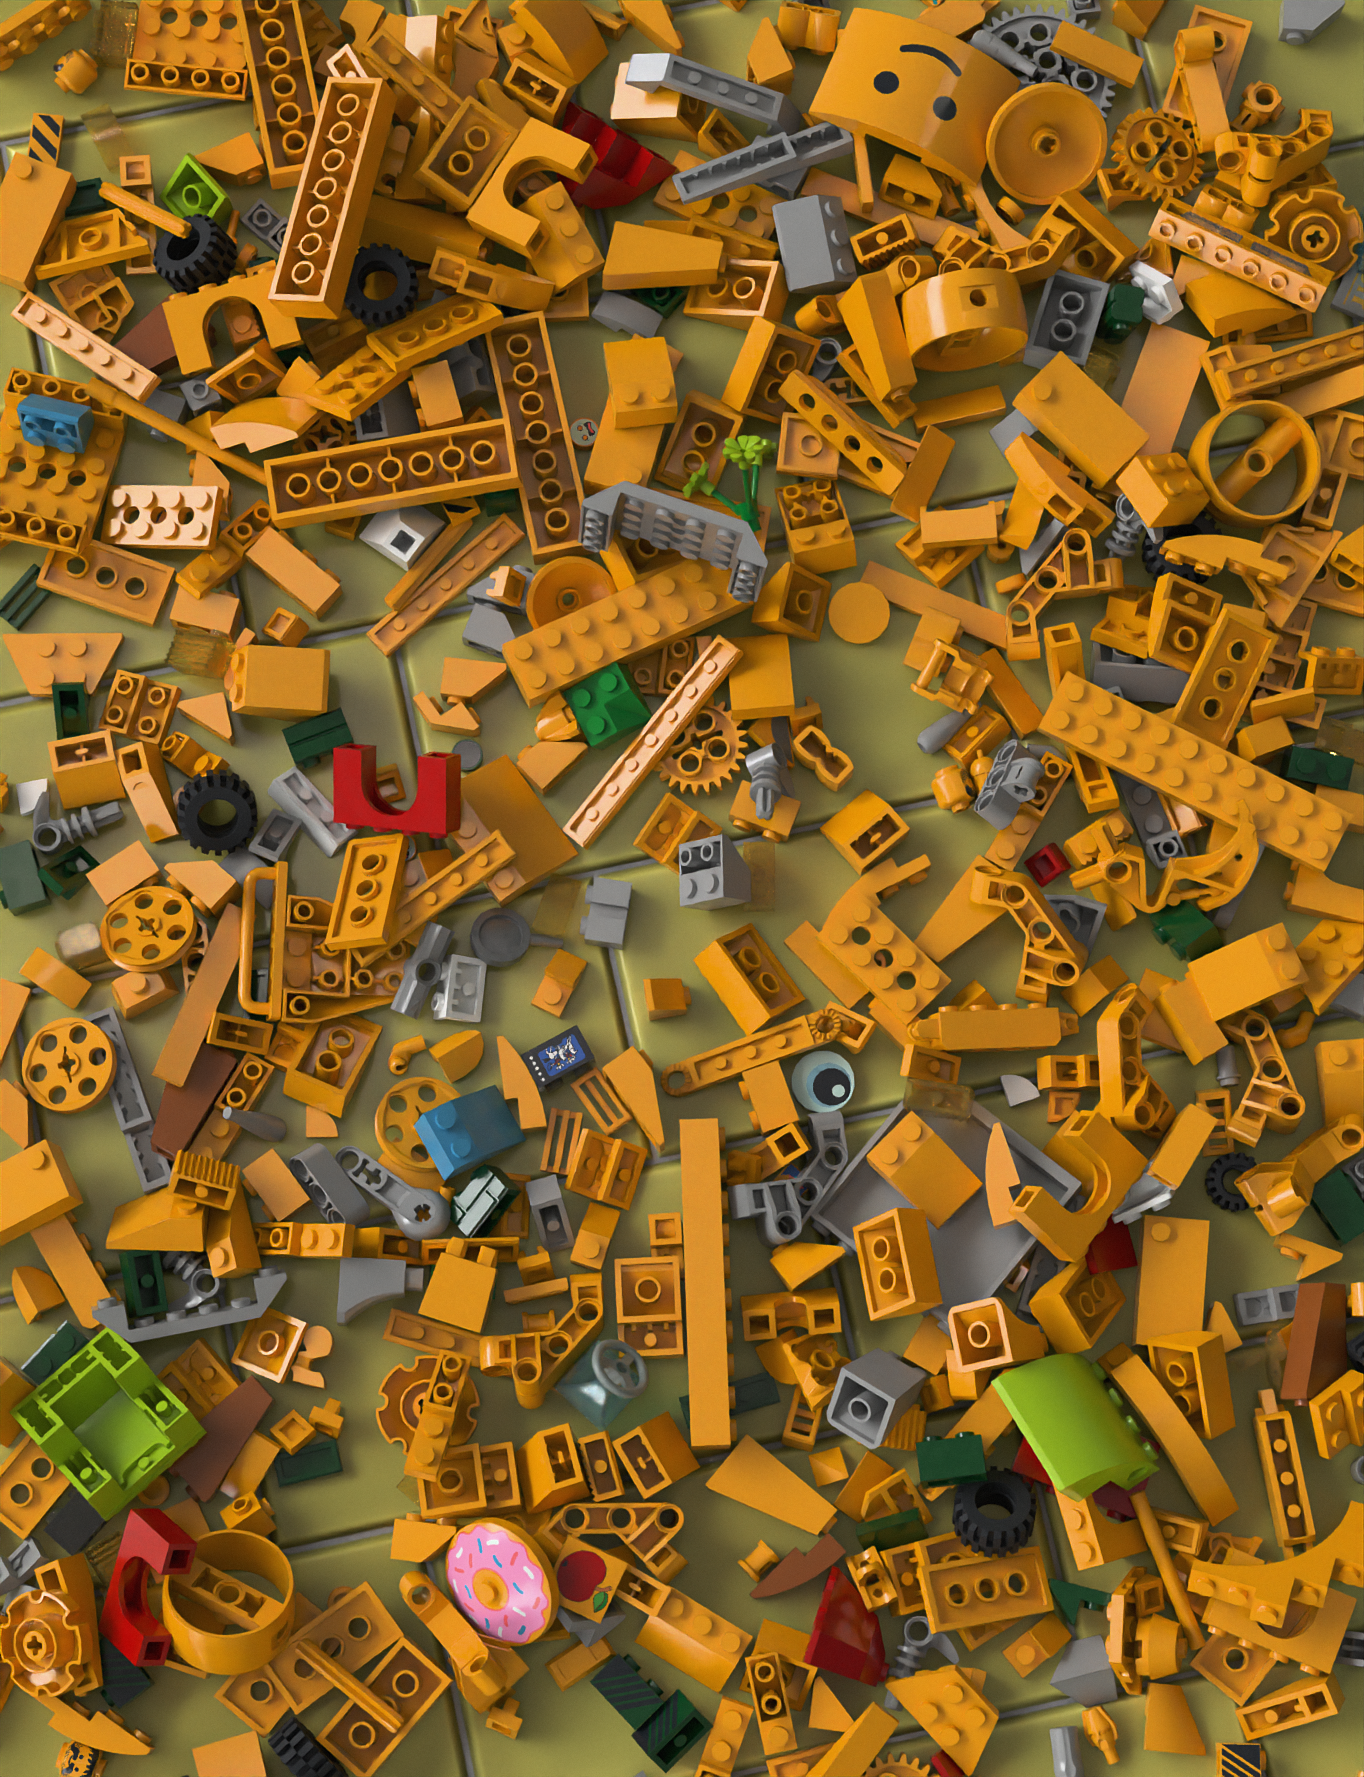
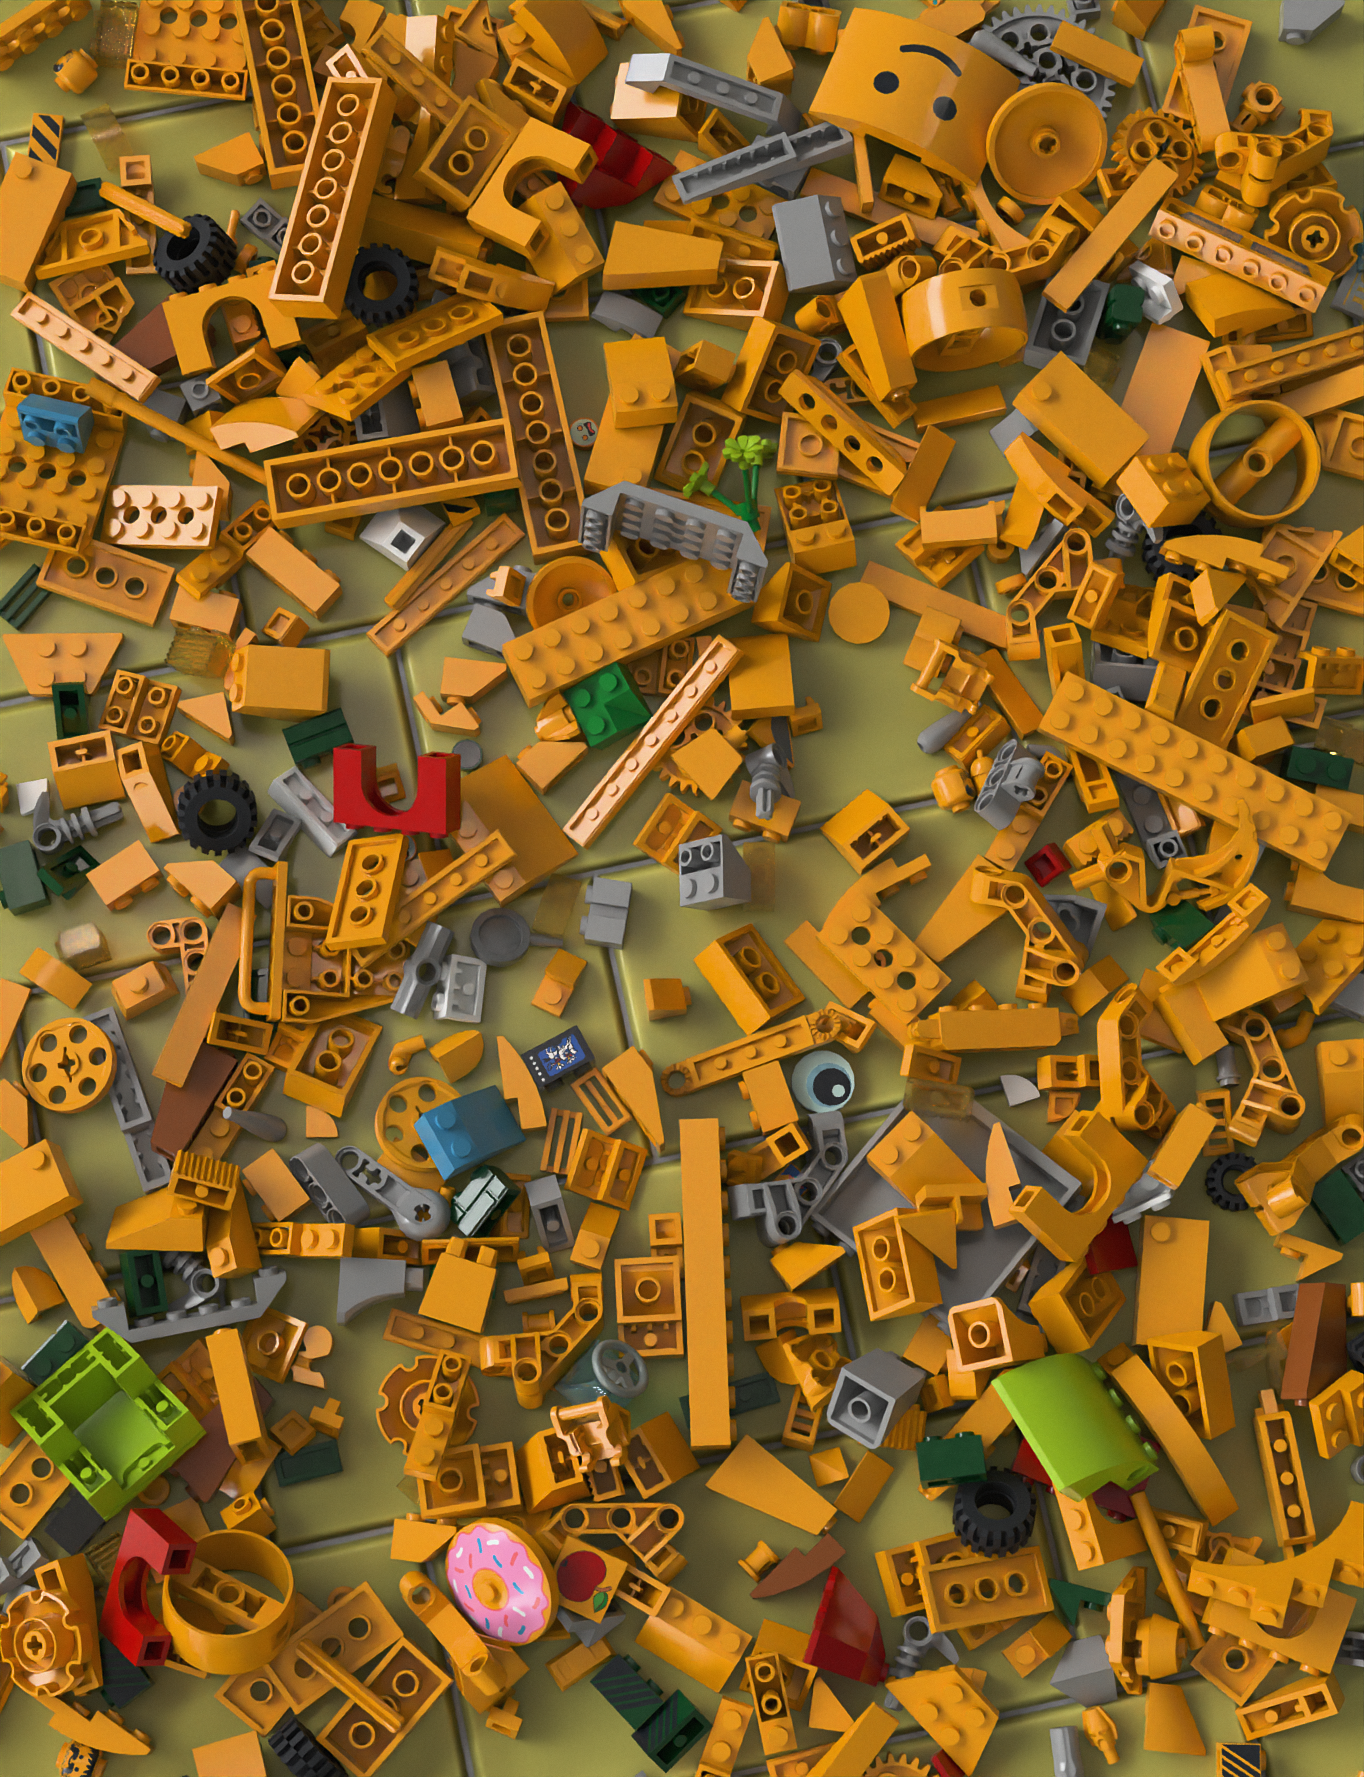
(145, 940): light orange wedge -> none
(195, 192): lime slope -> none
(238, 1397): none -> light orange slope
(594, 1431): none -> light orange piece
(705, 366): none -> light orange brick
(711, 759): none -> light orange torso
(829, 763): light orange brick -> none
(865, 1569): light orange hips -> none
(892, 1497): light orange slope -> none
(892, 1530): dark green slope -> none
(935, 1231): none -> light orange tile
(960, 1197): none -> light orange panel
(1095, 596): none -> light orange slope
(1110, 235): none -> light orange tile
(1149, 1595): light orange slope -> none
(1166, 691): none -> light orange tile
(1212, 591): none -> light orange slope
(1221, 942): none -> light orange slope
(1324, 501): light orange brick -> none

